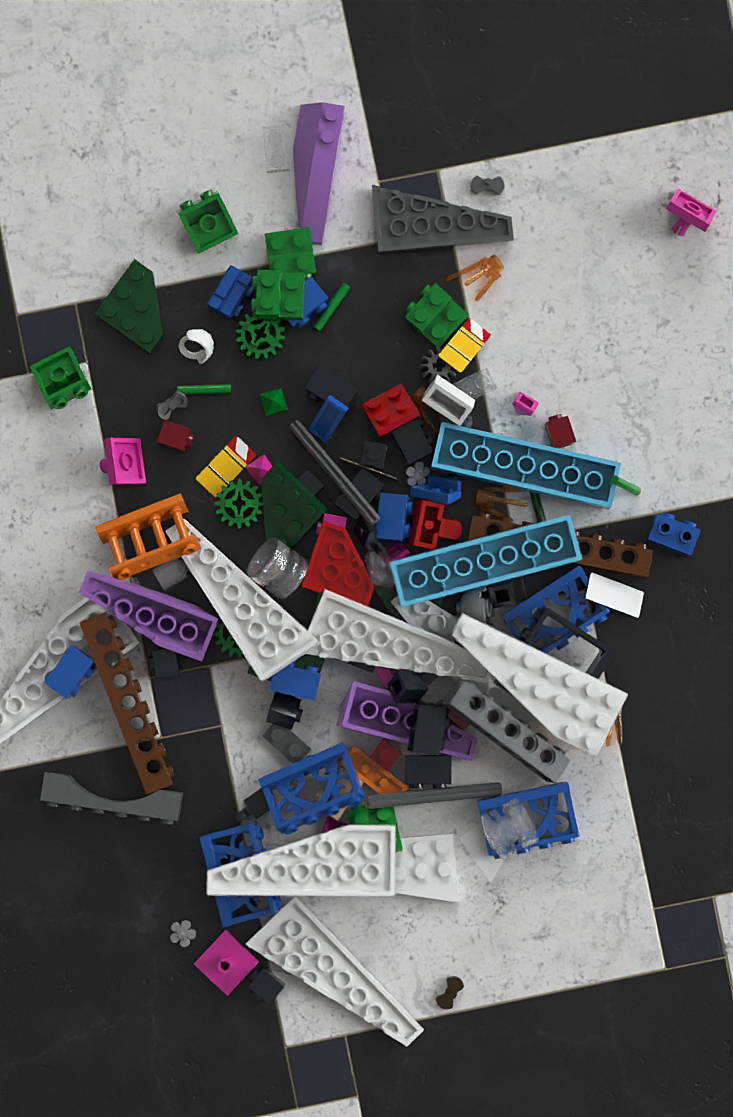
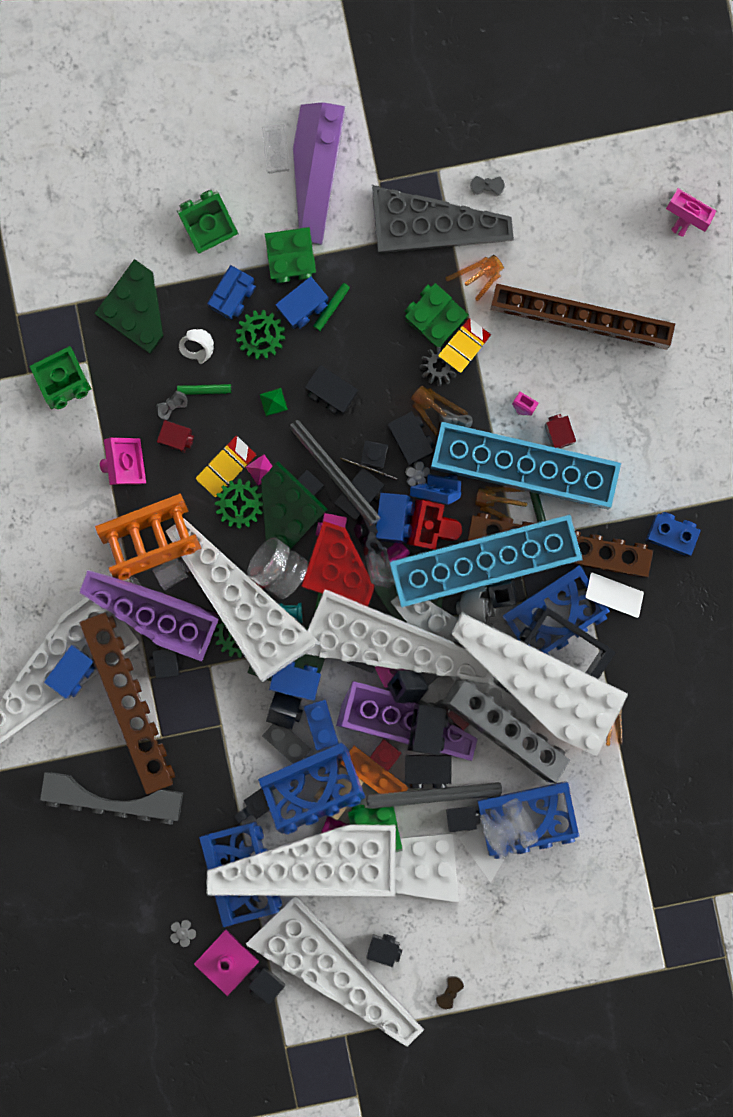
(278, 295): green plate -> none
(295, 611): none -> teal bush
(321, 725): none -> blue brick
(327, 419): blue tile -> none
(384, 950): none -> black brick
(390, 410): red plate -> none
(448, 400): white brick -> none
(462, 819): none -> black brick
(476, 384): clear plate -> none
(582, 316): none -> reddish brown brick
(625, 485): green piece -> none

